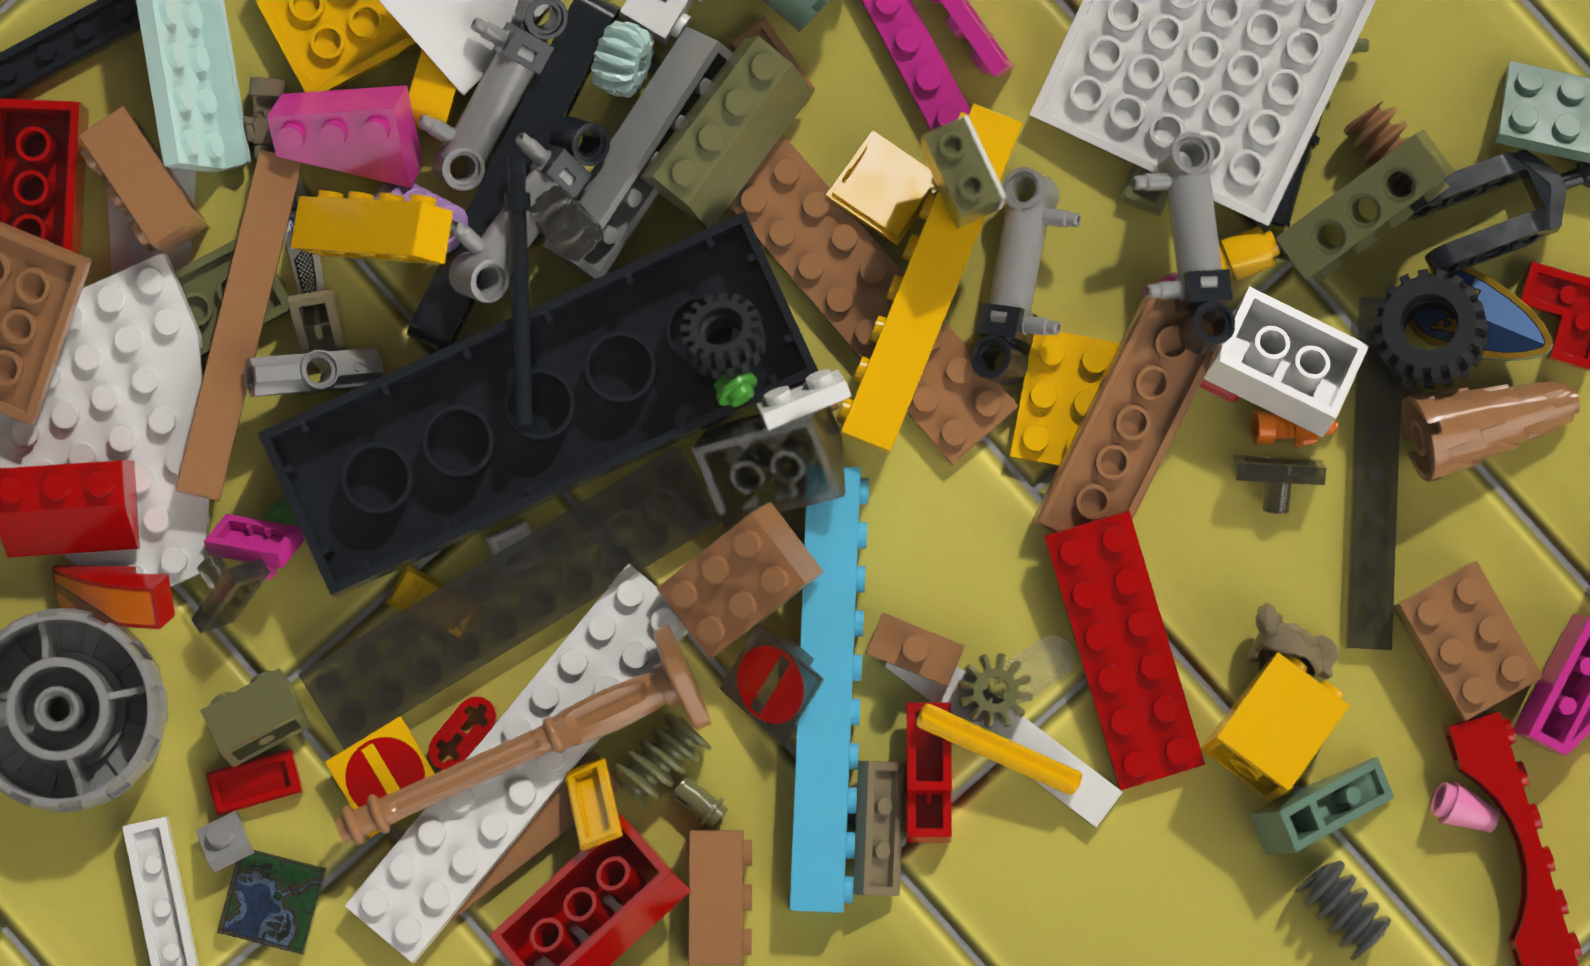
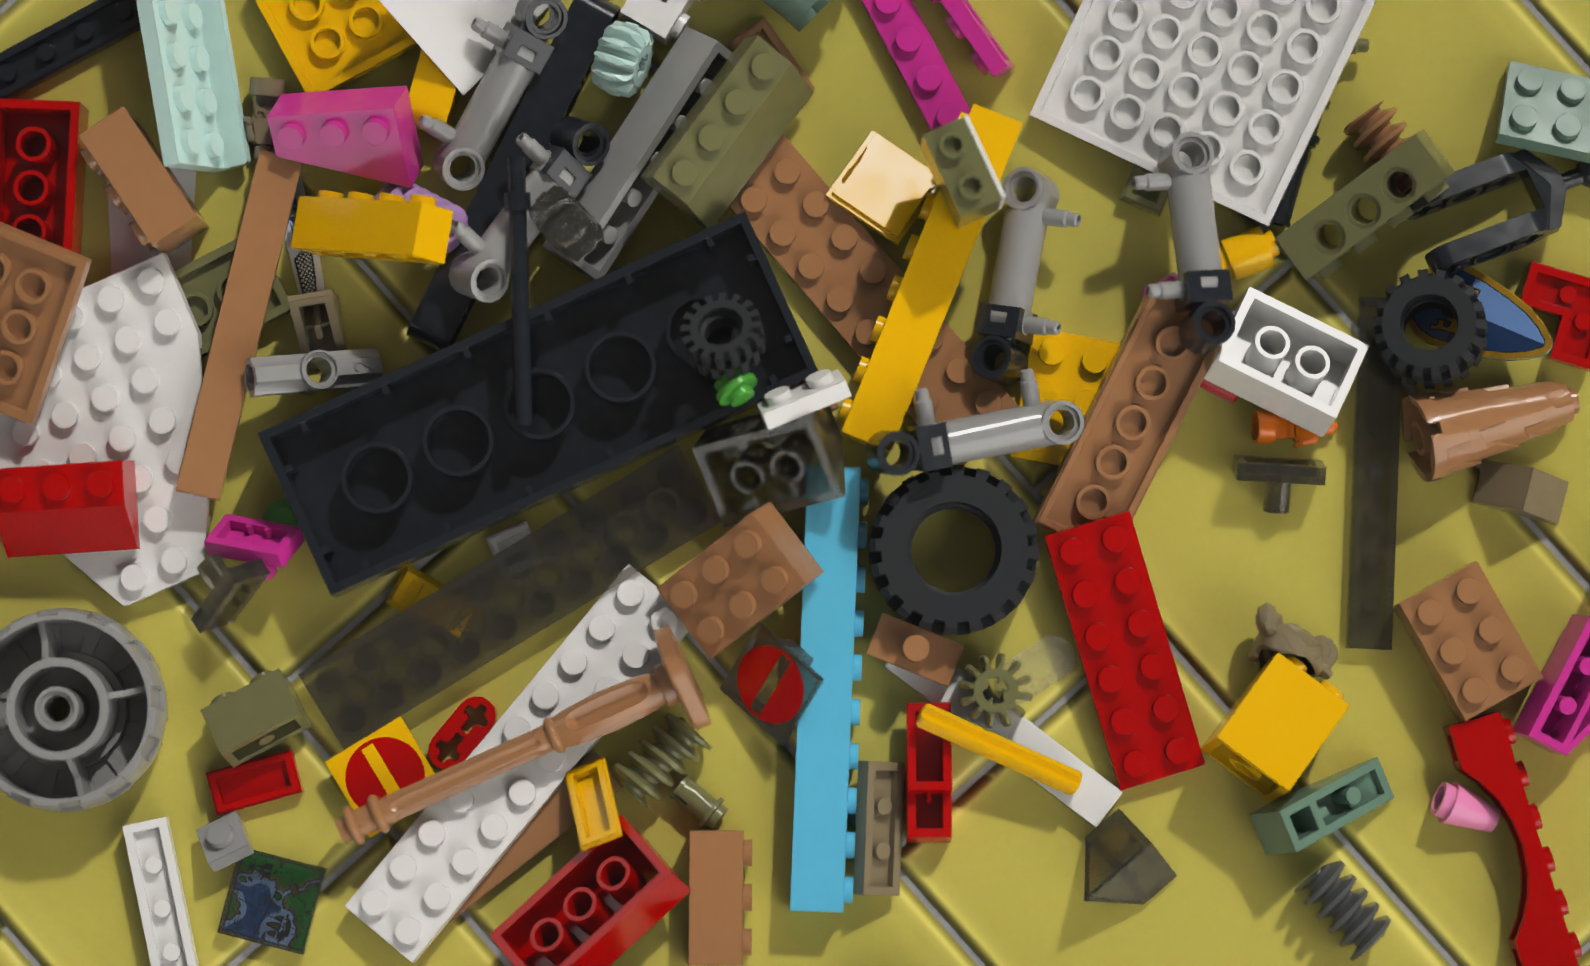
(115, 594): slope -> none
(974, 437): none -> light grey piece
(1013, 539): none -> black tyre
(1122, 863): none -> clear smoke slope
(1520, 491): none -> dark tan slope

